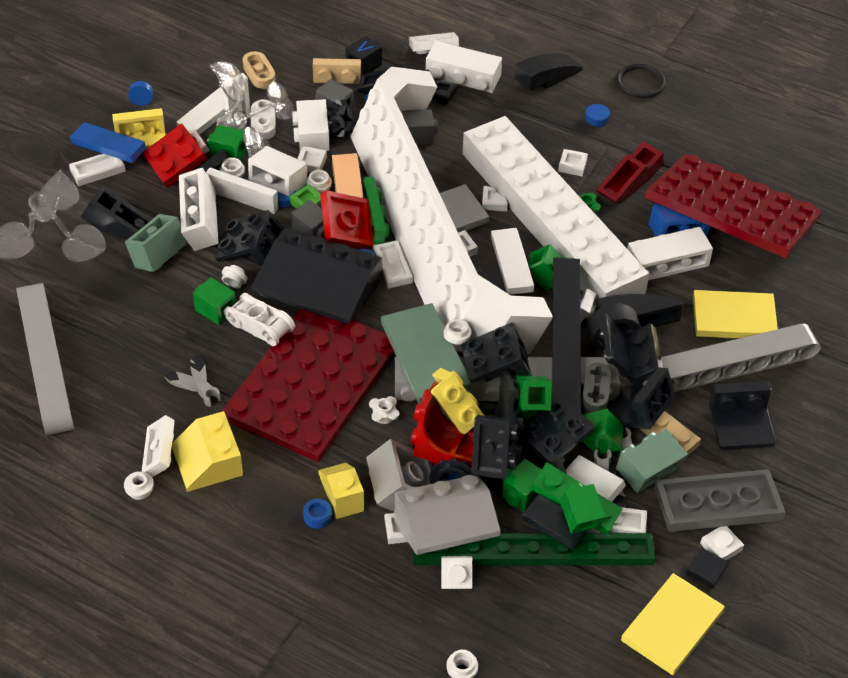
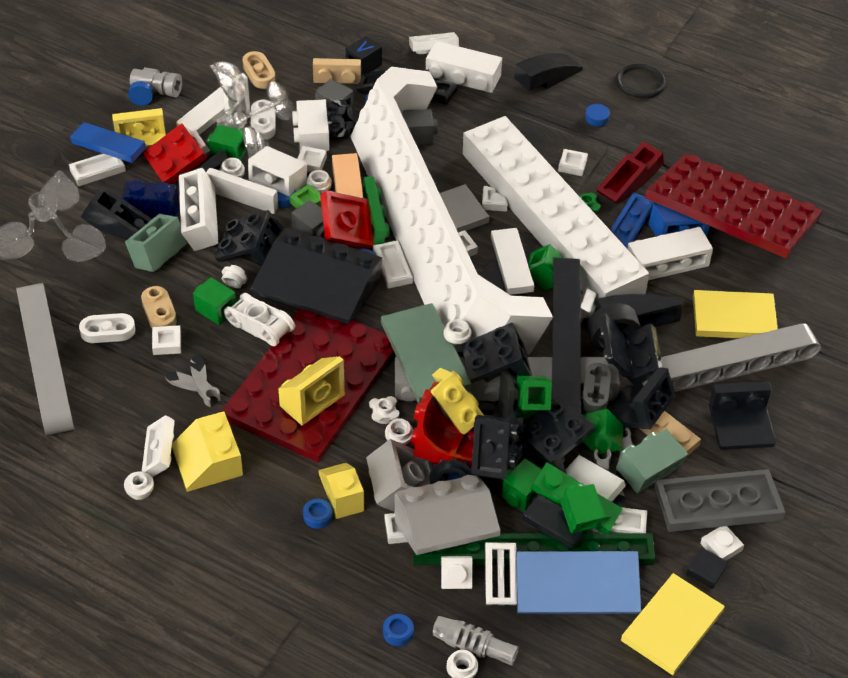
(107, 328): none -> white plate
(152, 197): none -> clear blue brick
(158, 307): none -> tan plate
(164, 83): none -> light grey axle
(166, 340): none -> white plate
(313, 389): none -> light yellow slope
(398, 630): none -> blue tile
(399, 426): none -> white plate
(474, 640): none -> light grey hinge
(500, 547): none -> white tile
(578, 582): none -> medium blue tile
(632, 219): none -> blue tile

